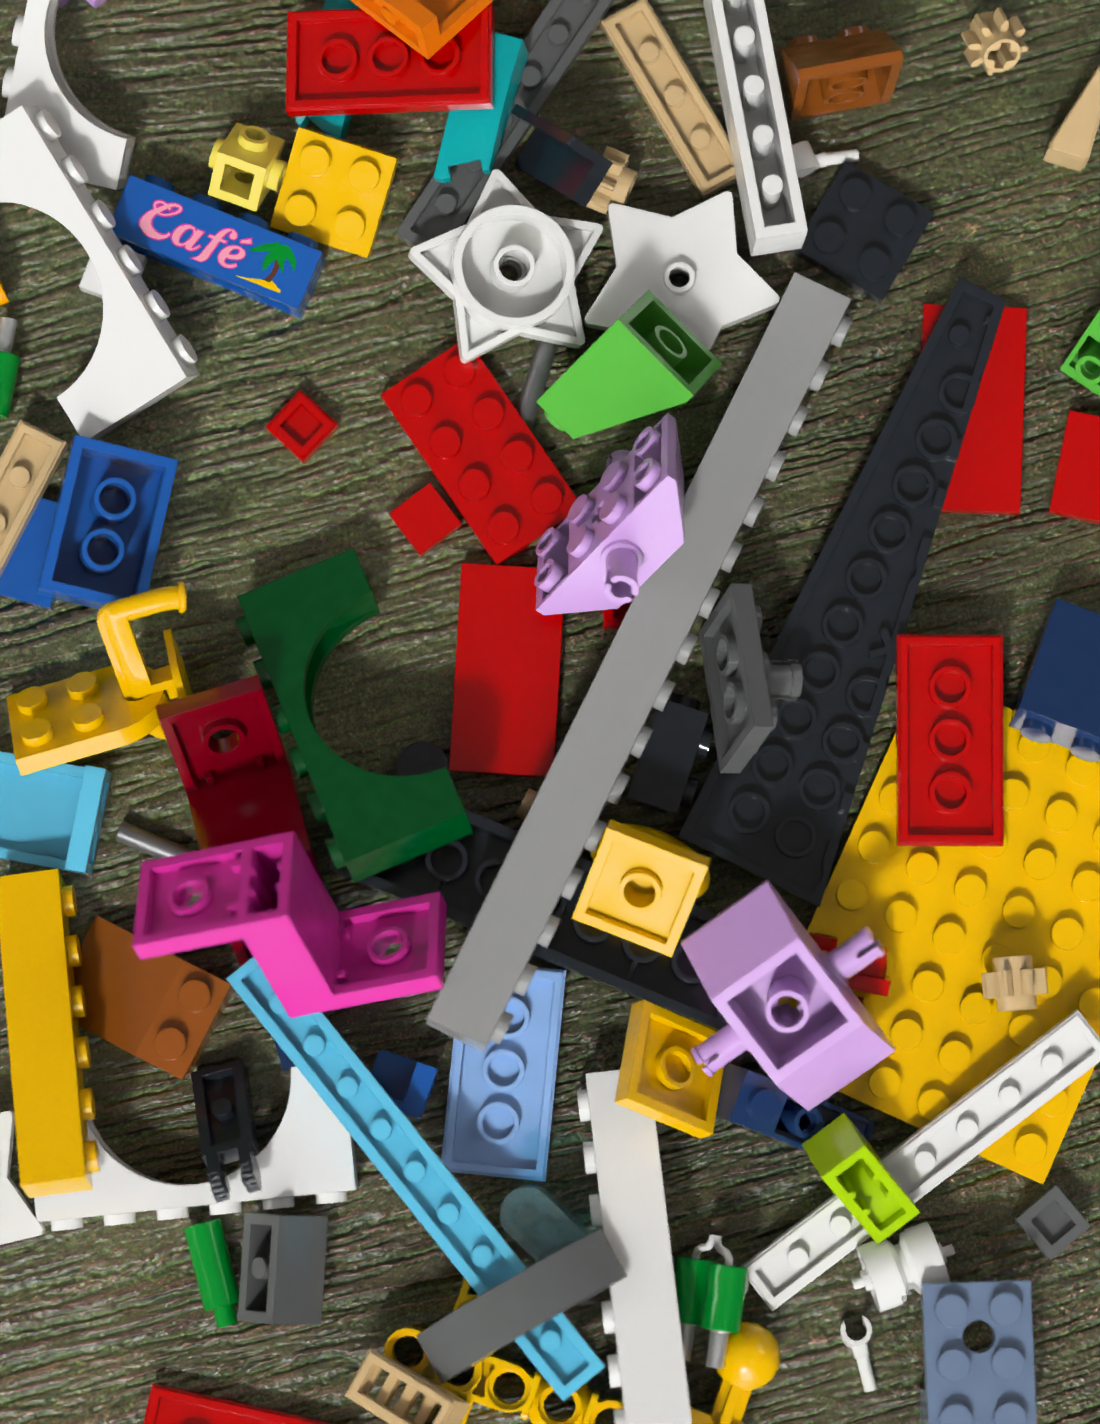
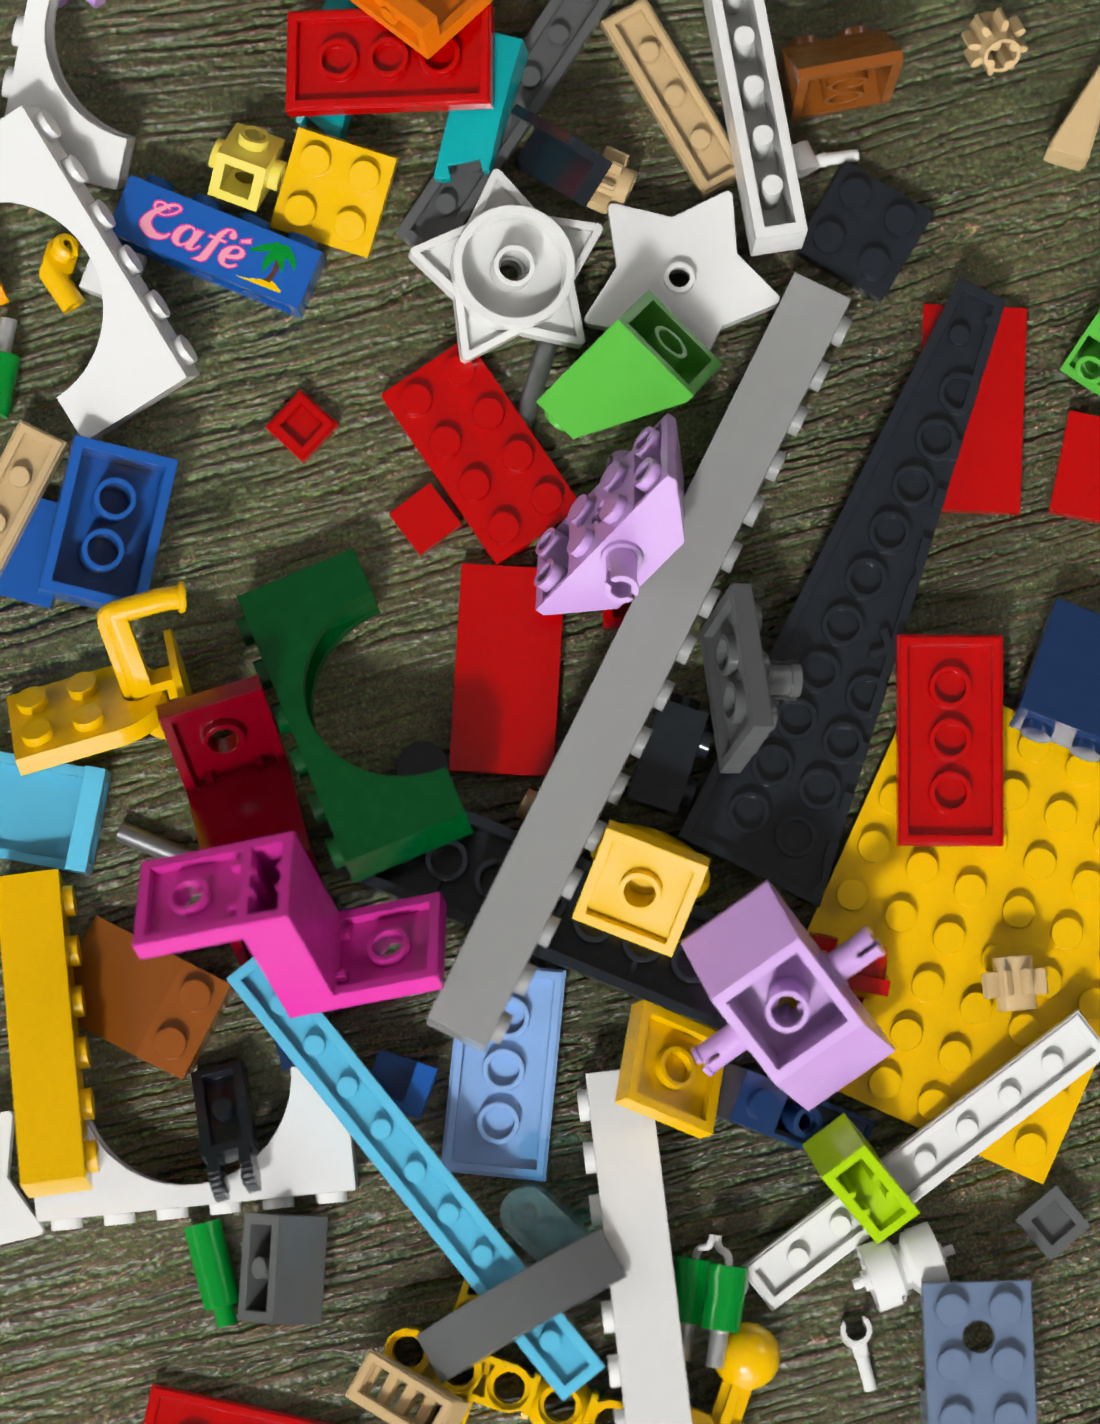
(57, 270): none -> yellow arm

